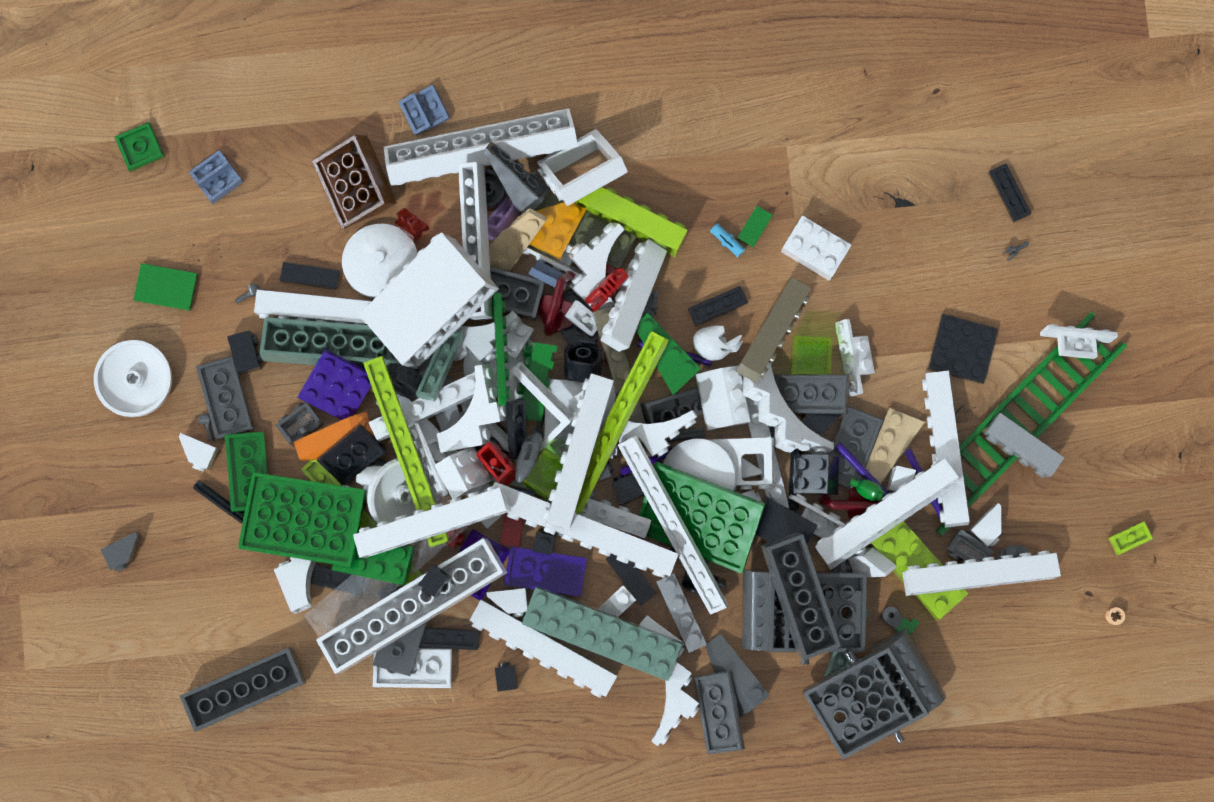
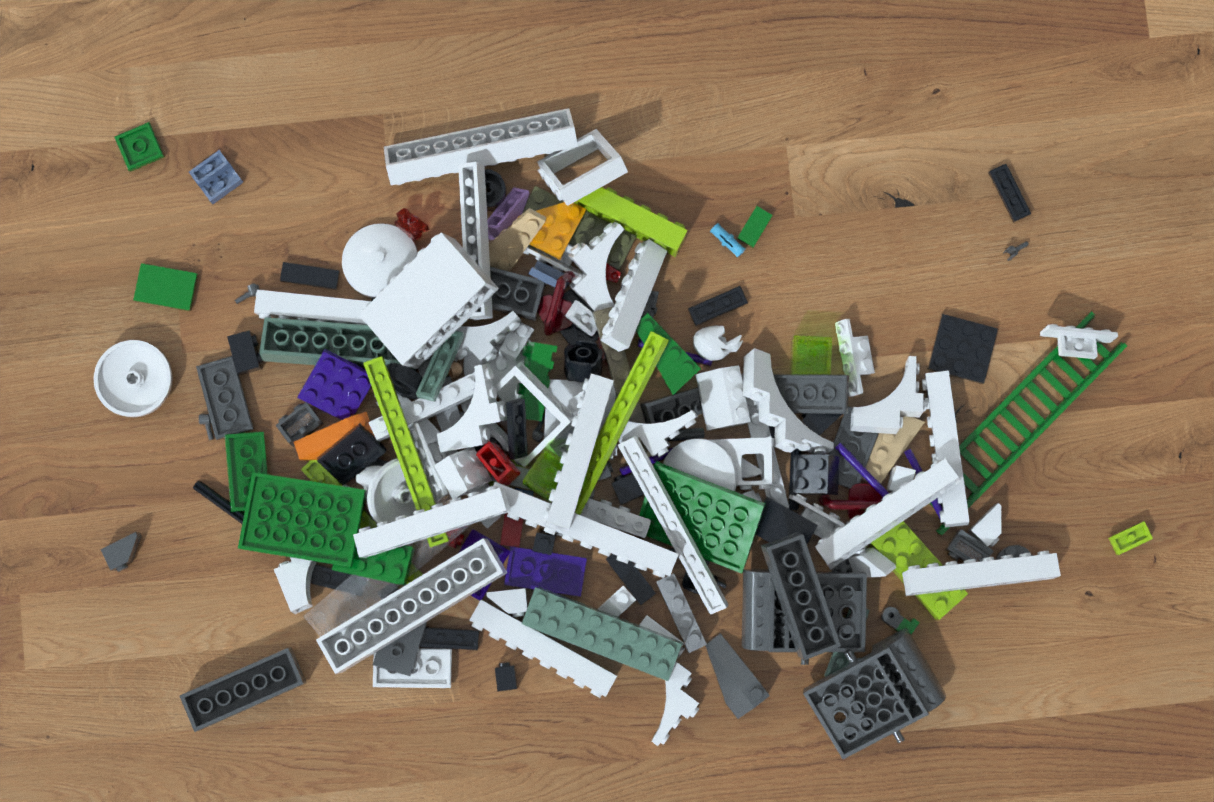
(198, 453): white slope -> none
(354, 181): reddish brown slope -> none
(424, 110): sand blue slope -> none
(434, 581): black brick -> none
(455, 370): none -> light nougat hinge
(501, 357): green plate -> none
(523, 188): dark grey wedge -> none
(527, 456): dark grey piece -> none
(606, 289): red hinge -> none
(719, 712): dark grey plate -> none
(773, 330): dark tan brick -> none
(815, 248): white brick -> none
(868, 489): green plant -> none
(885, 414): none -> white arch
(1023, 445): light grey brick -> none
(1116, 621): light nougat bush -> none

